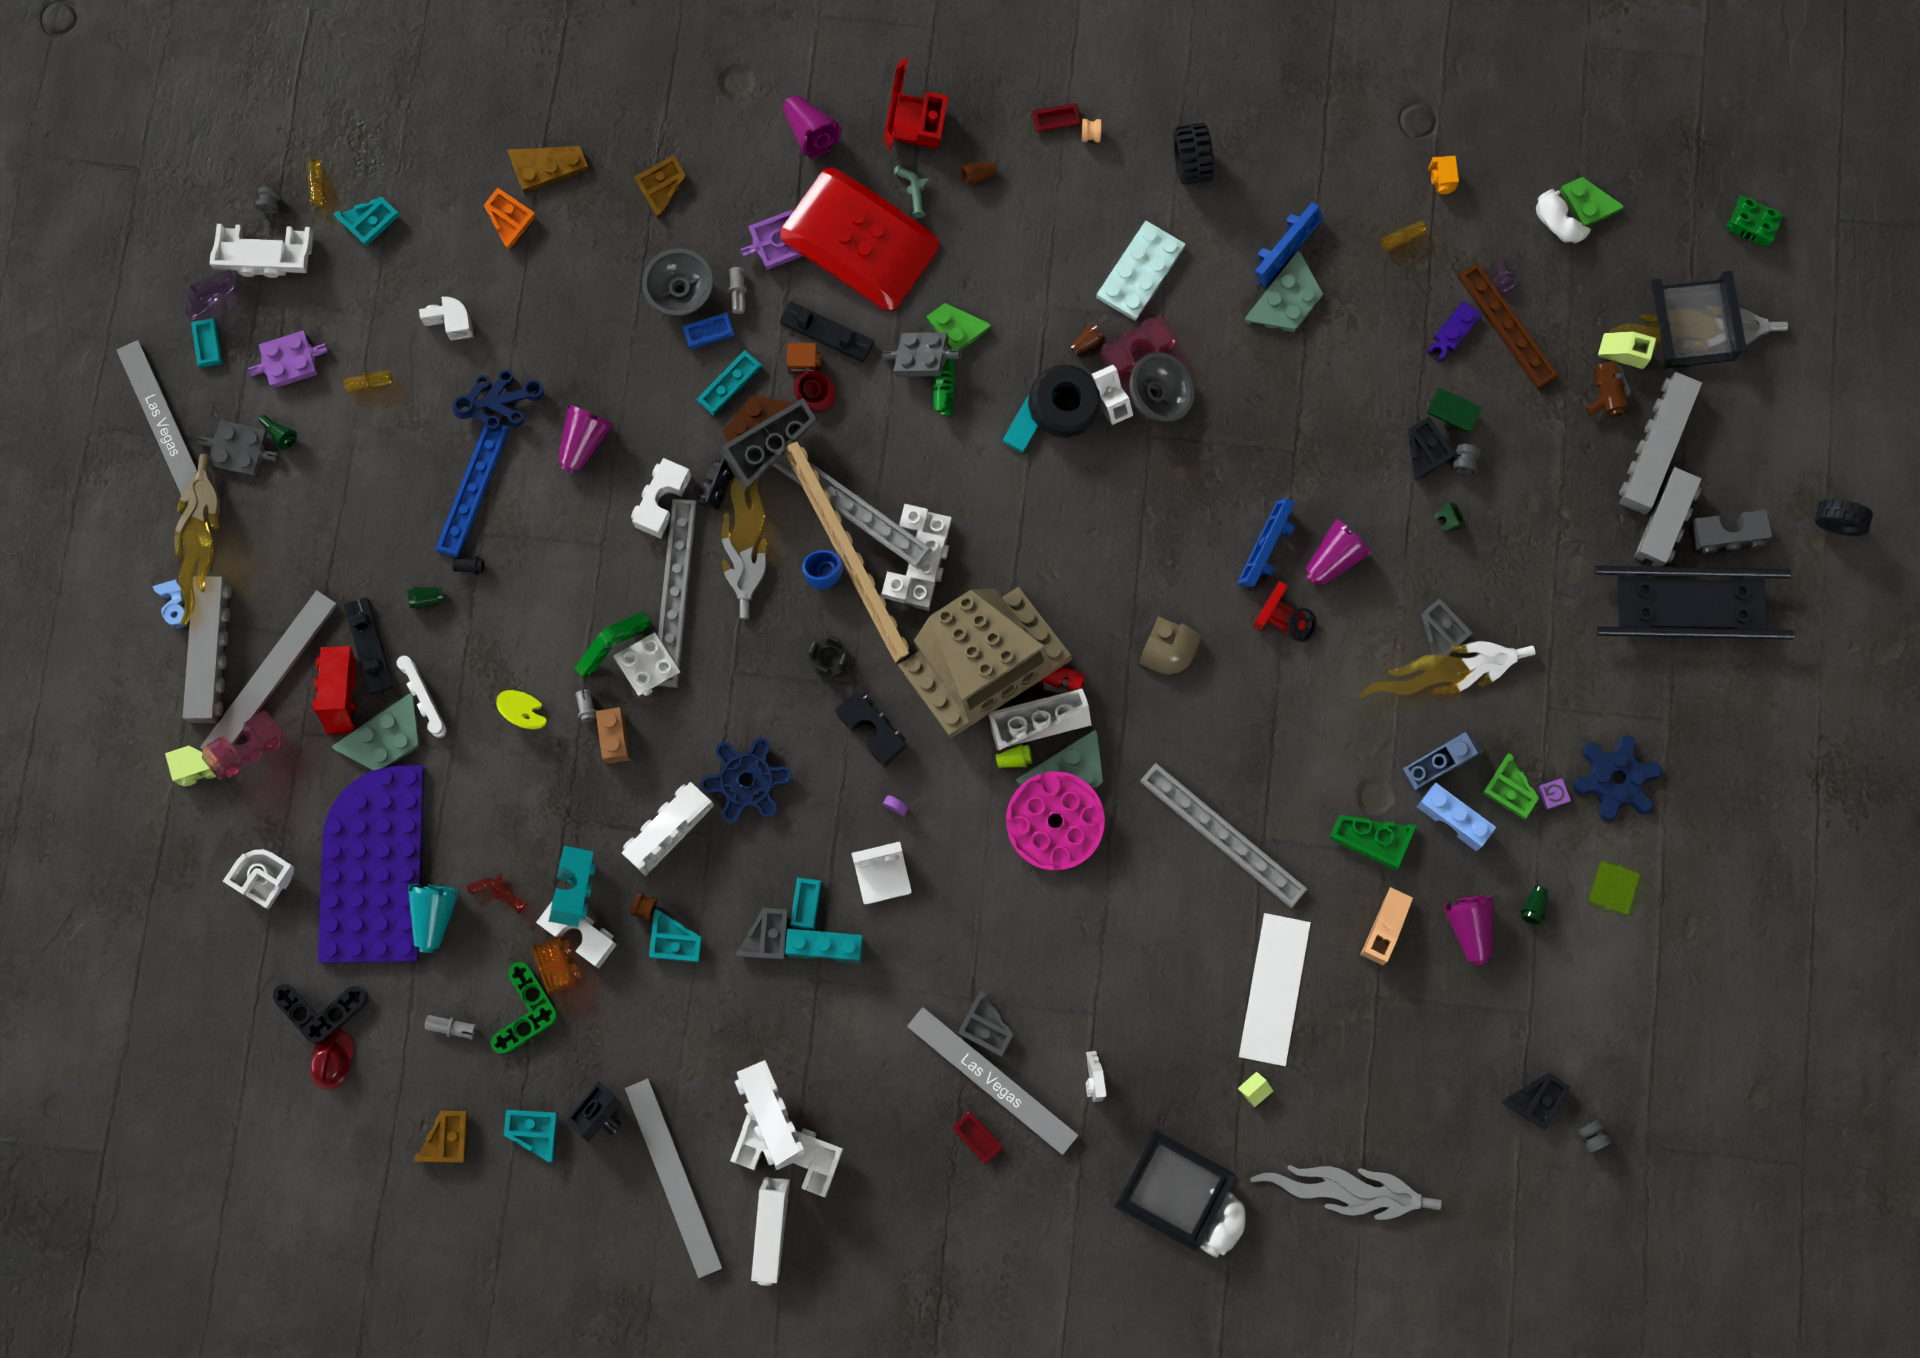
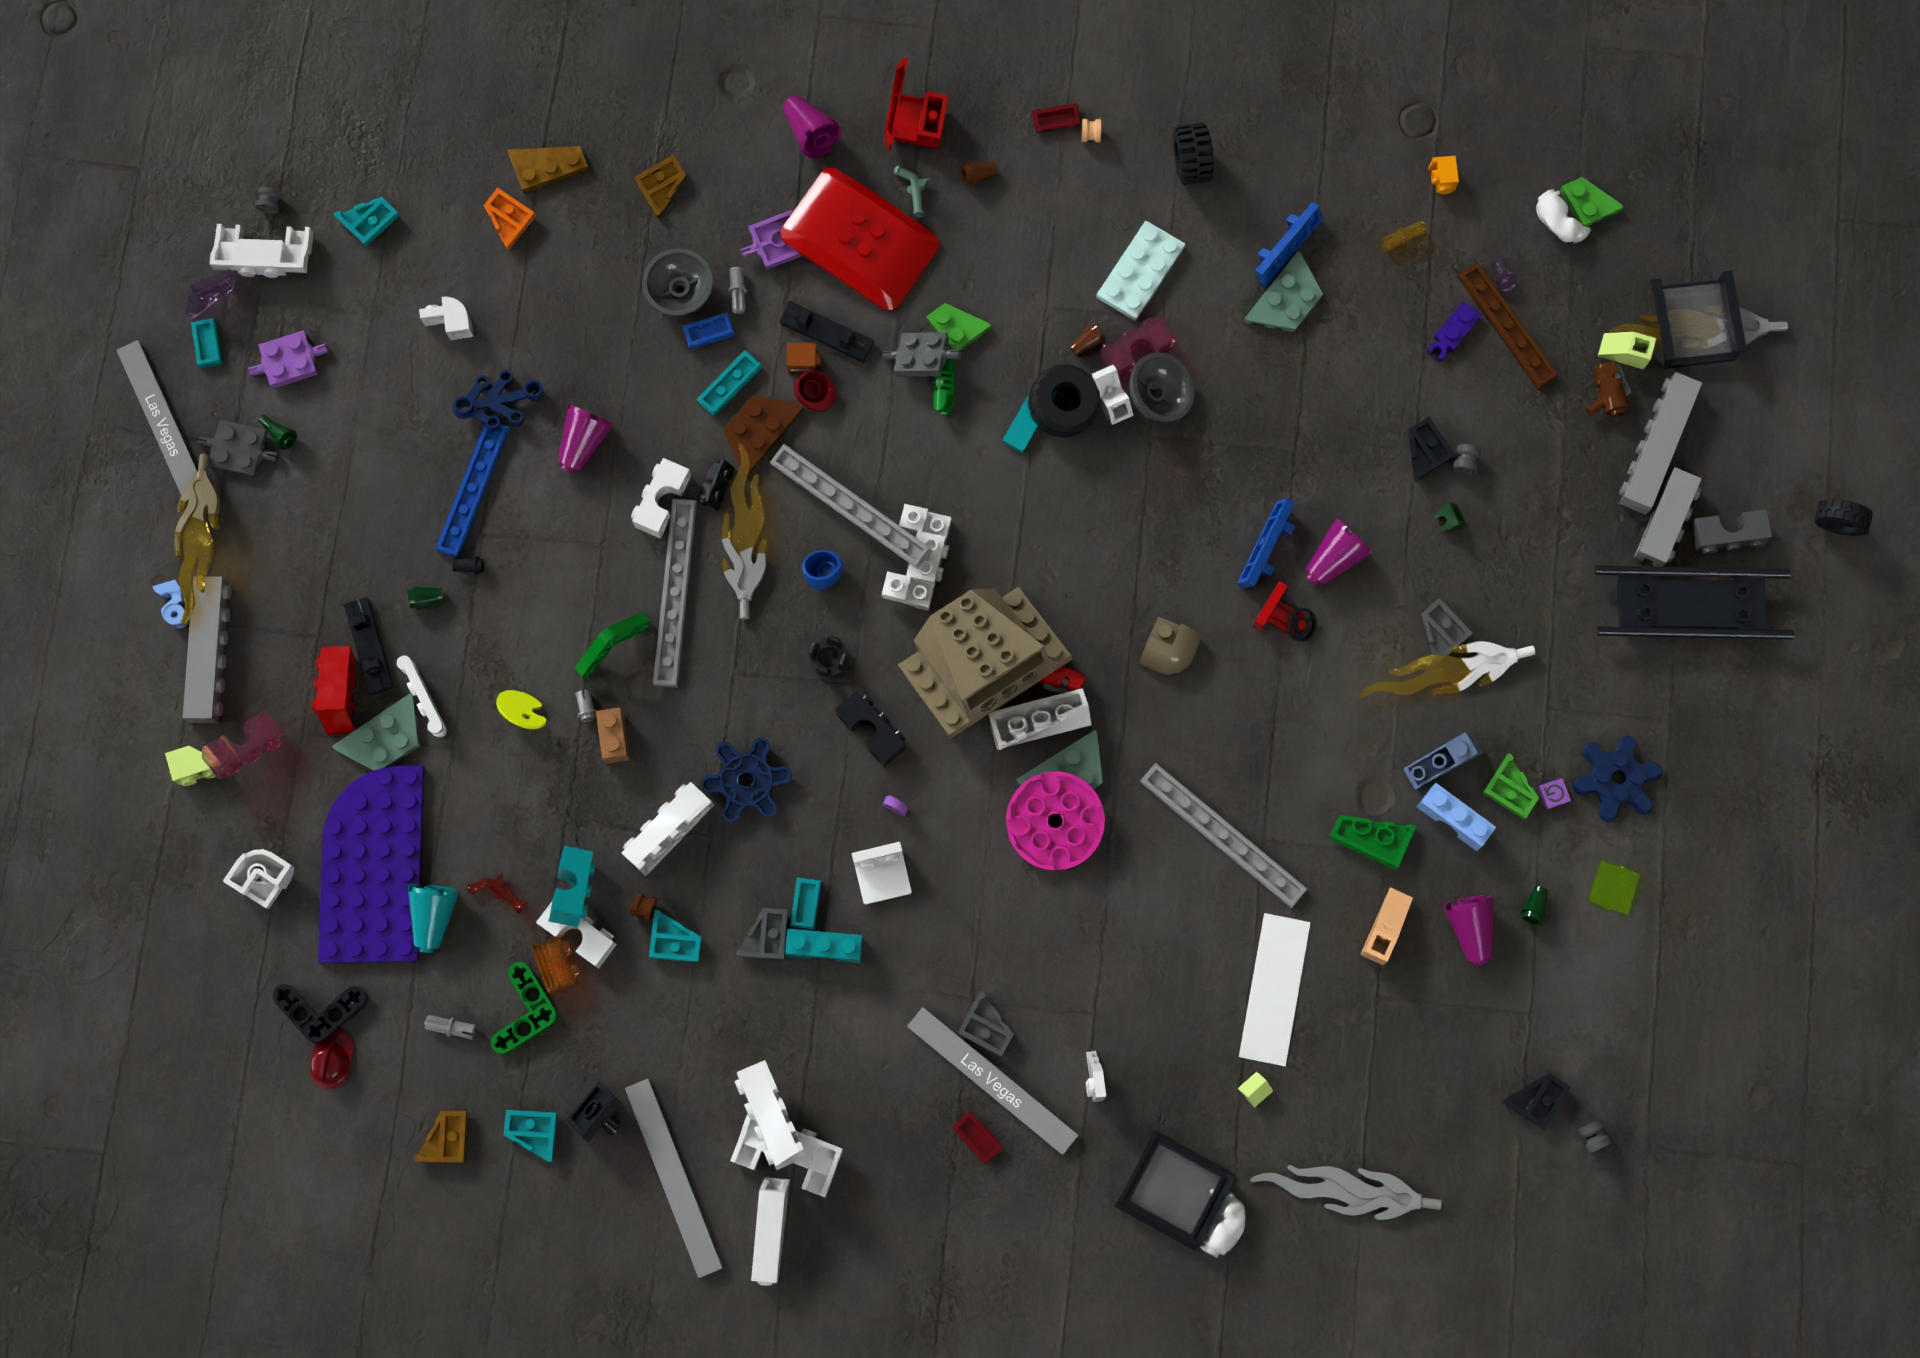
(273, 668): light grey tile -> none
(315, 182): clear yellow axle -> none
(367, 381): clear yellow axle -> none
(646, 664): white hinge -> none
(764, 444): dark grey wedge -> none
(843, 545): tan plate -> none
(1015, 757): lime cone -> none
(1454, 410): dark green panel -> none
(1755, 219): green hinge -> none

